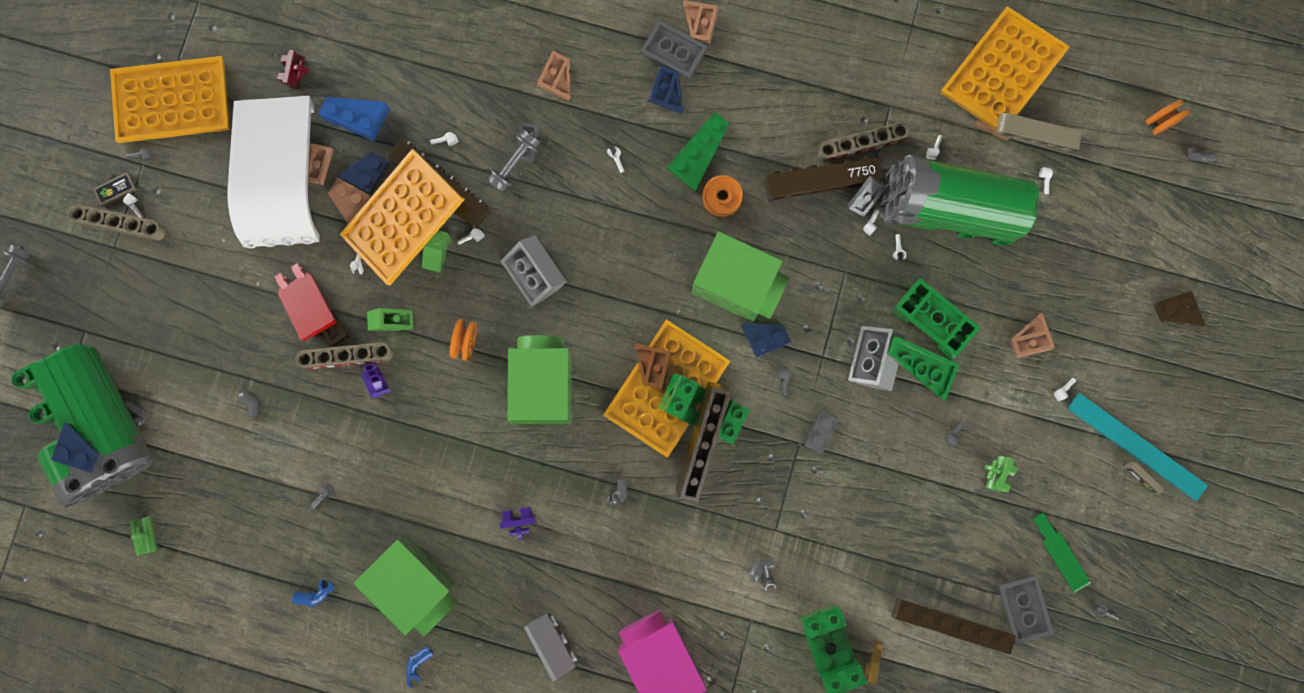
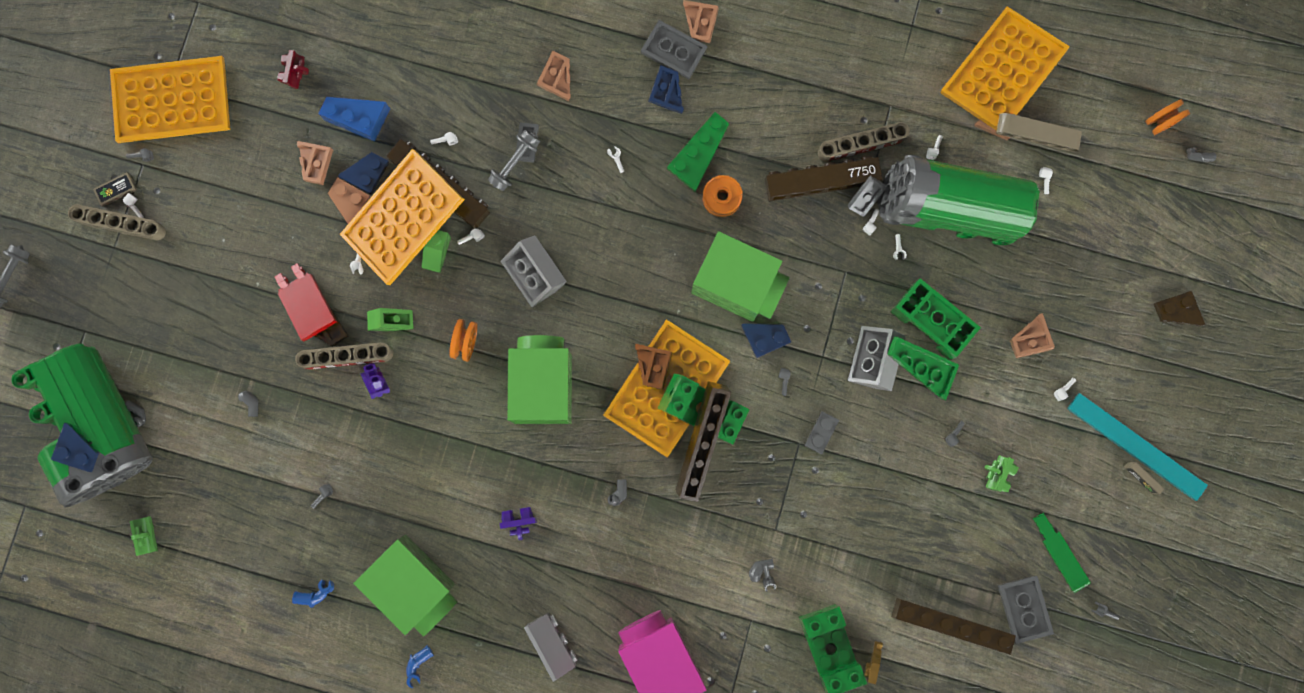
(271, 172): white panel -> none

